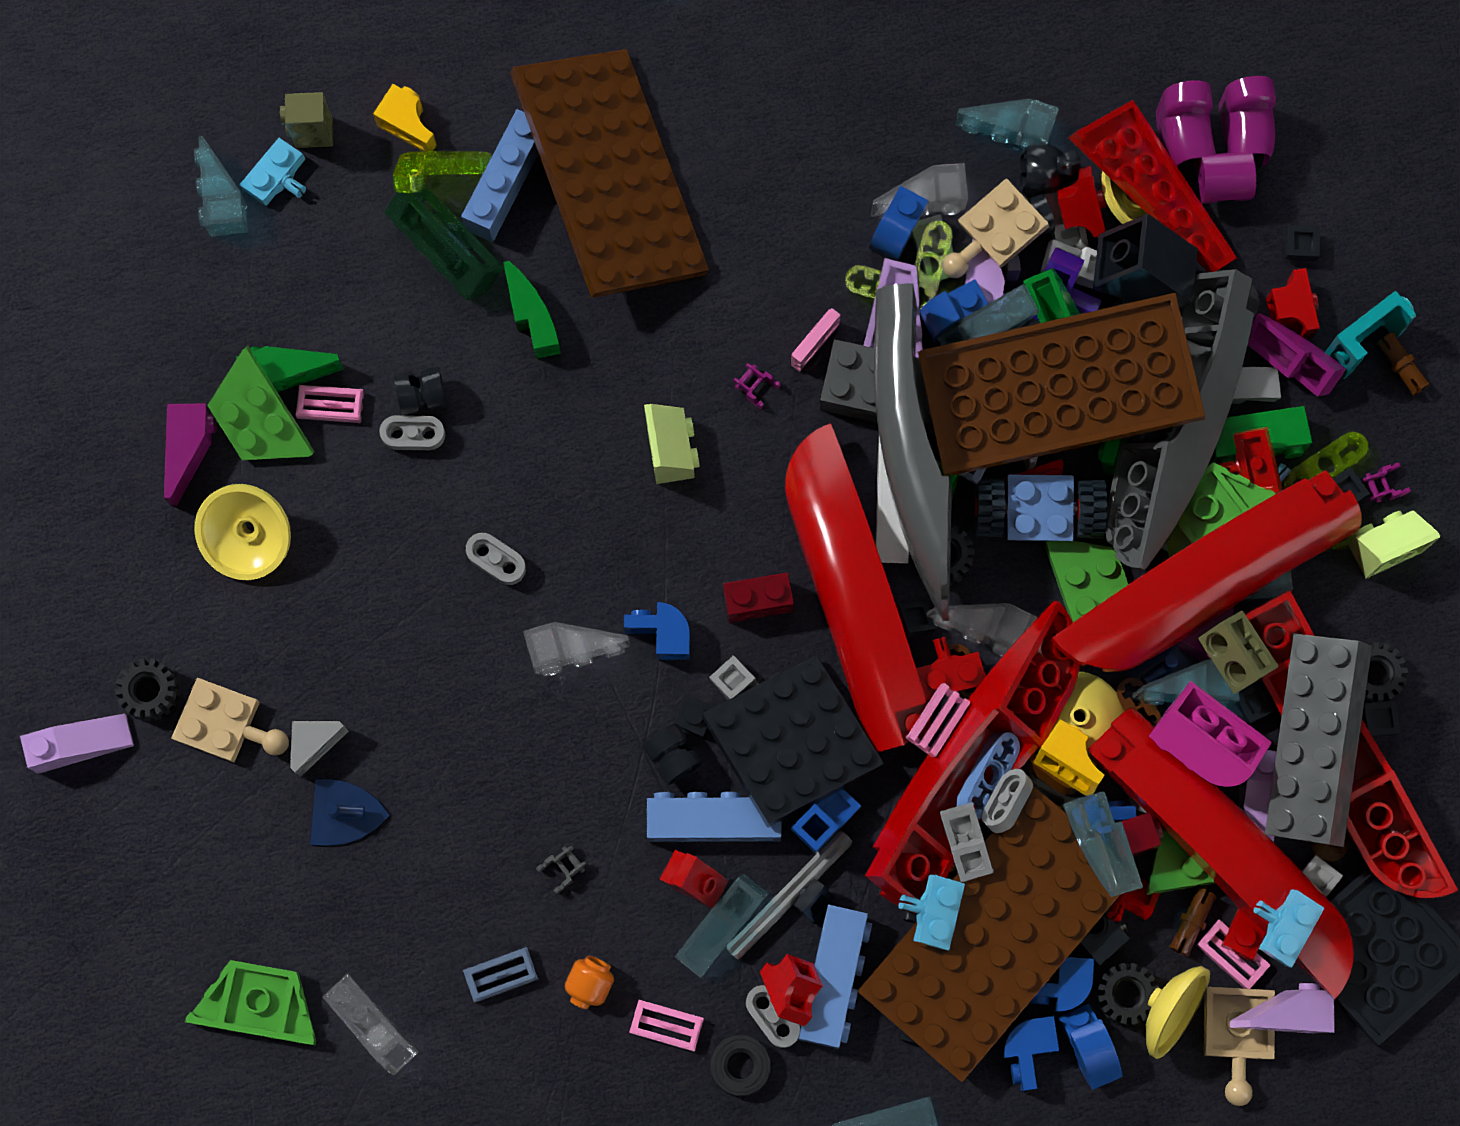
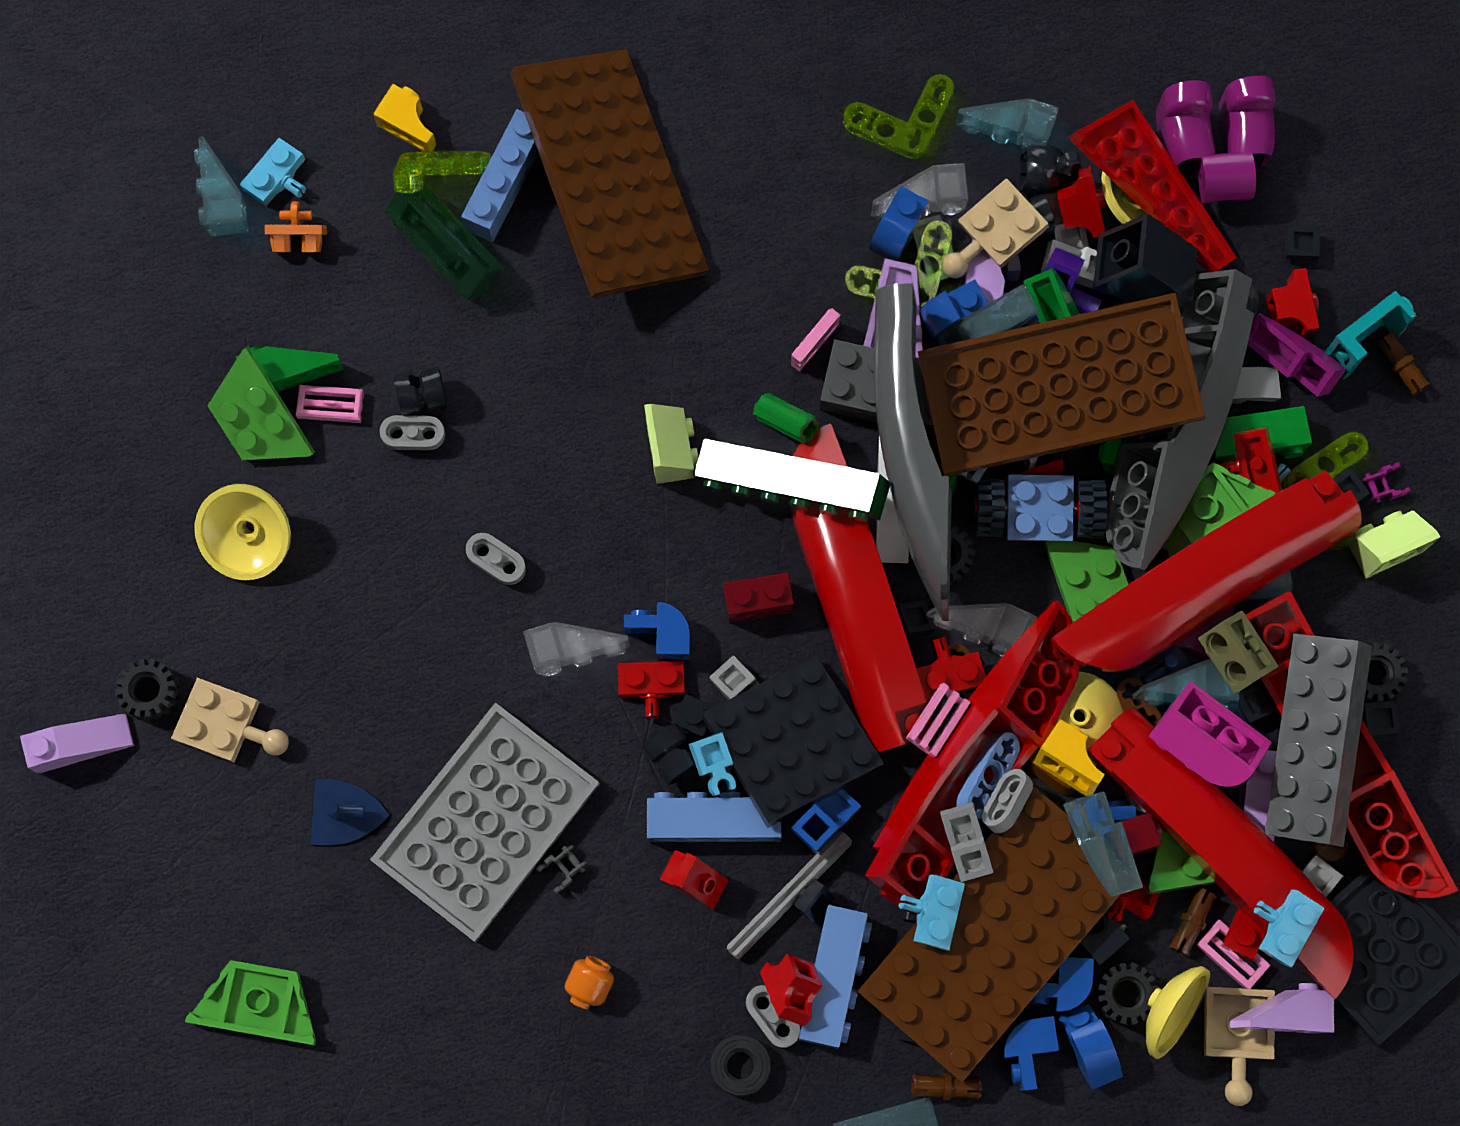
(187, 441): magenta slope -> none
(281, 234): none -> orange hips
(307, 120): olive brick -> none
(312, 741): light grey slope -> none
(370, 1025): clear slope -> none
(473, 985): sand blue tile -> none
(485, 822): none -> light grey plate
(531, 313): green slope -> none
(651, 682): none -> red plate
(694, 1033): bright pink tile -> none
(712, 757): none -> medium azure plate
(721, 925): clear light blue slope -> none
(761, 378): magenta piece -> none
(786, 418): none -> green axle
(792, 480): none -> brick
(903, 130): none -> clear neon green beam
(946, 1086): none -> reddish brown pin

